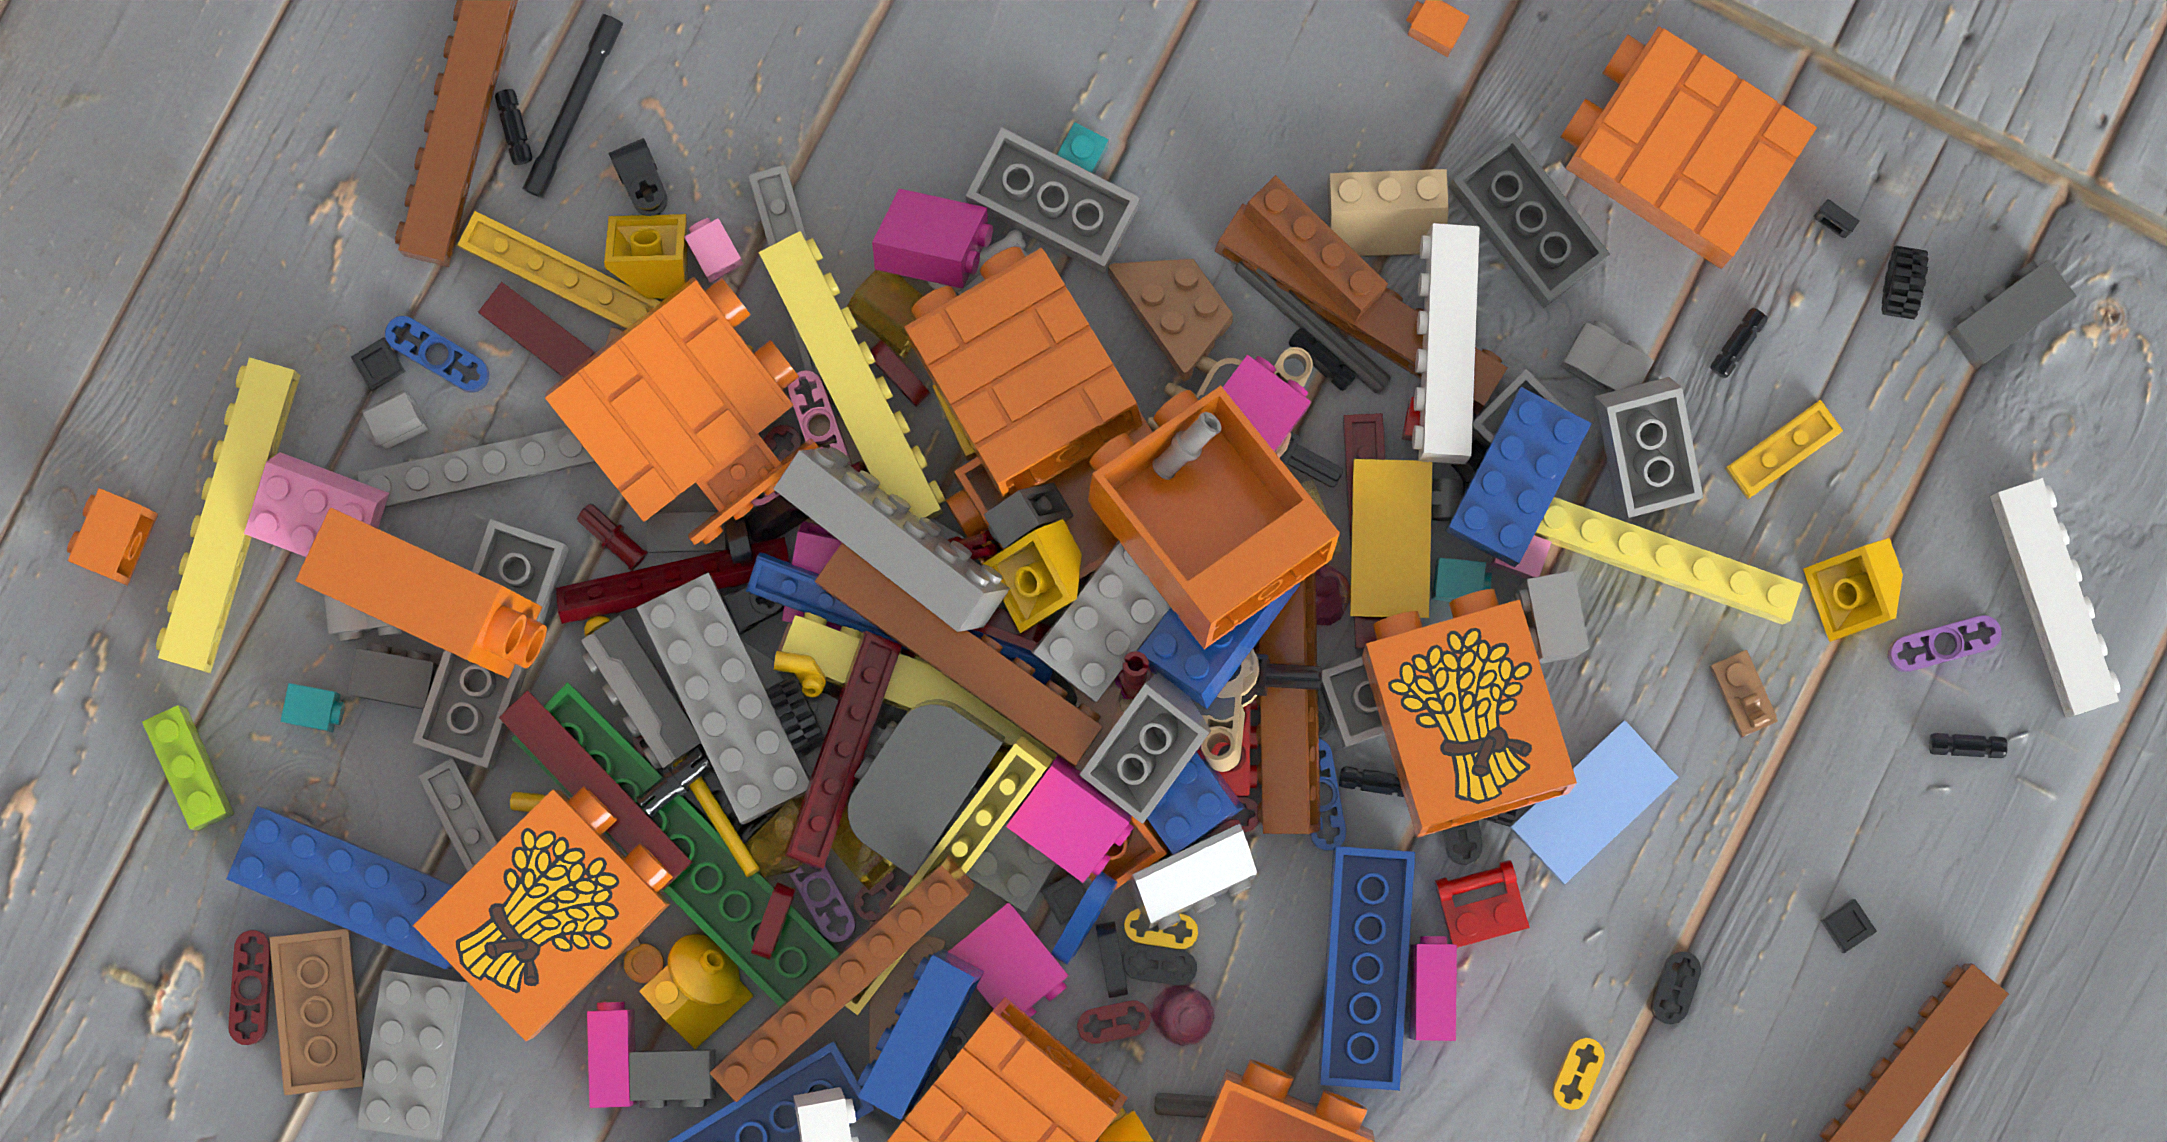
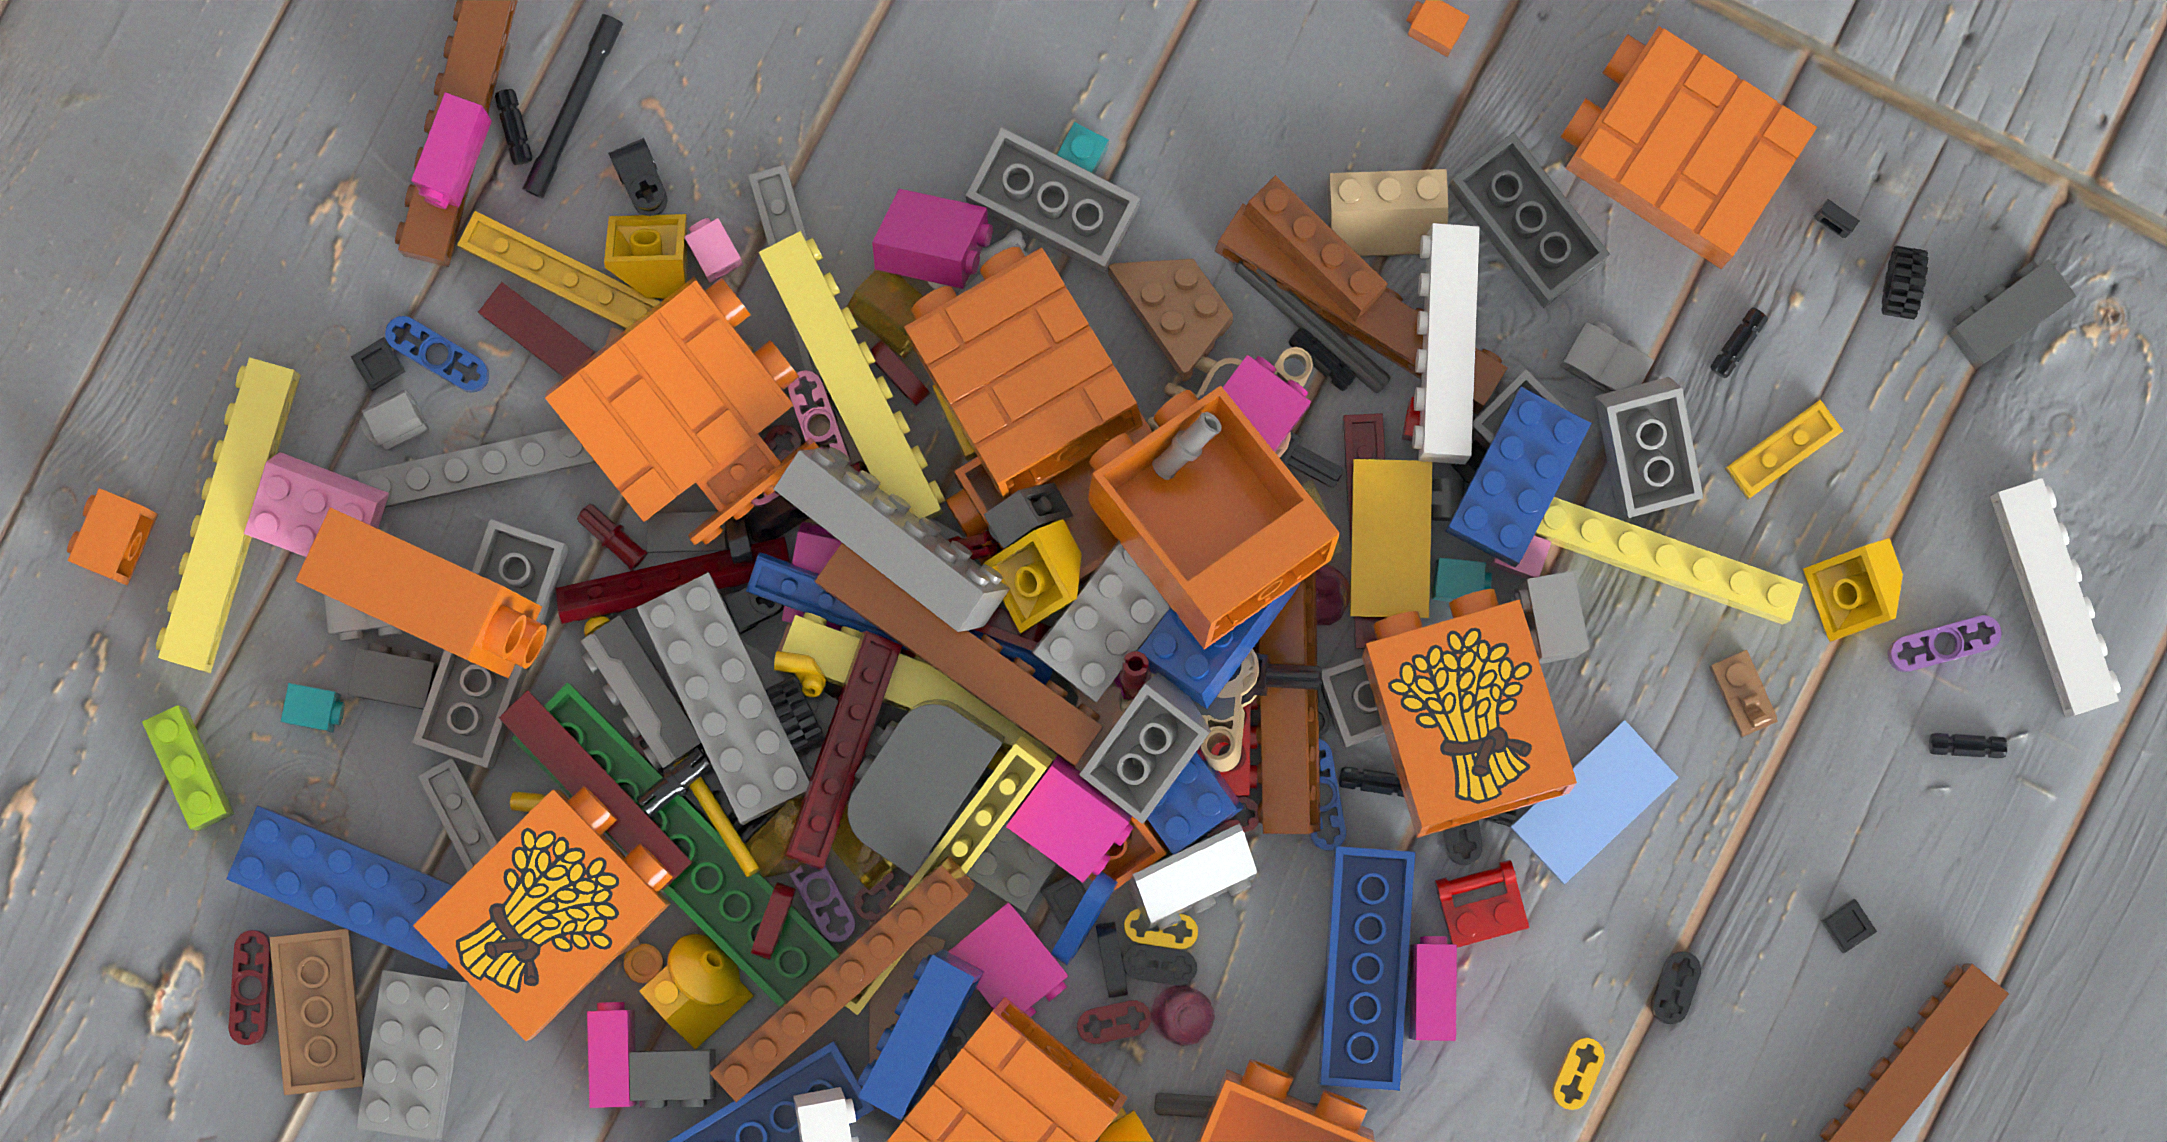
(451, 151): none -> dark pink brick

